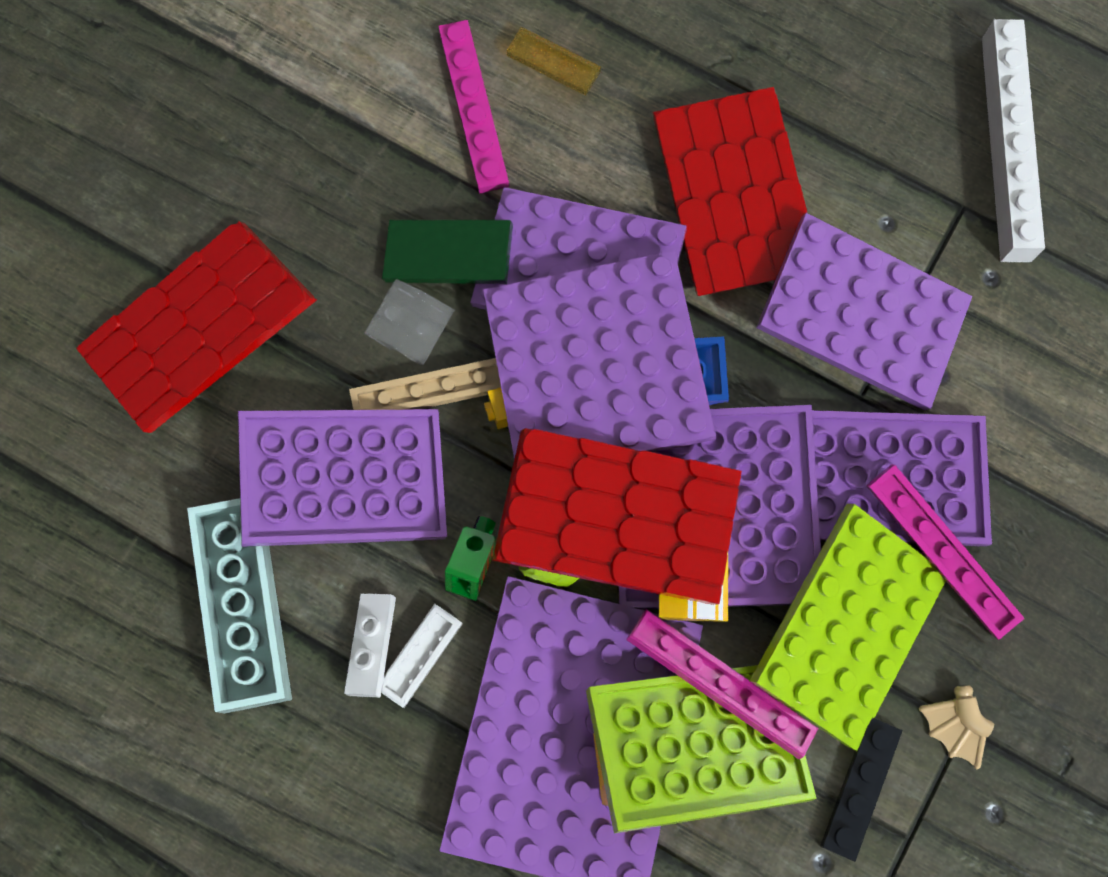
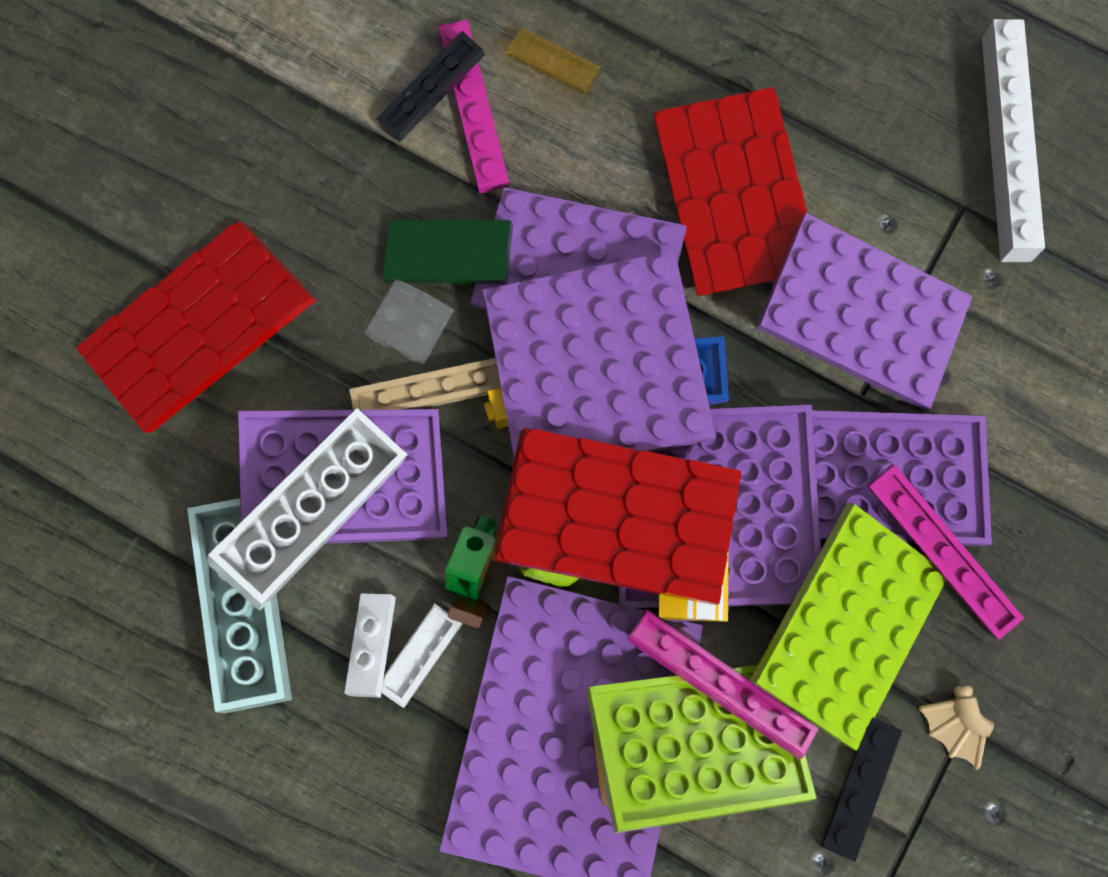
(306, 509): none -> white brick
(431, 86): none -> black plate
(468, 611): none -> reddish brown tile

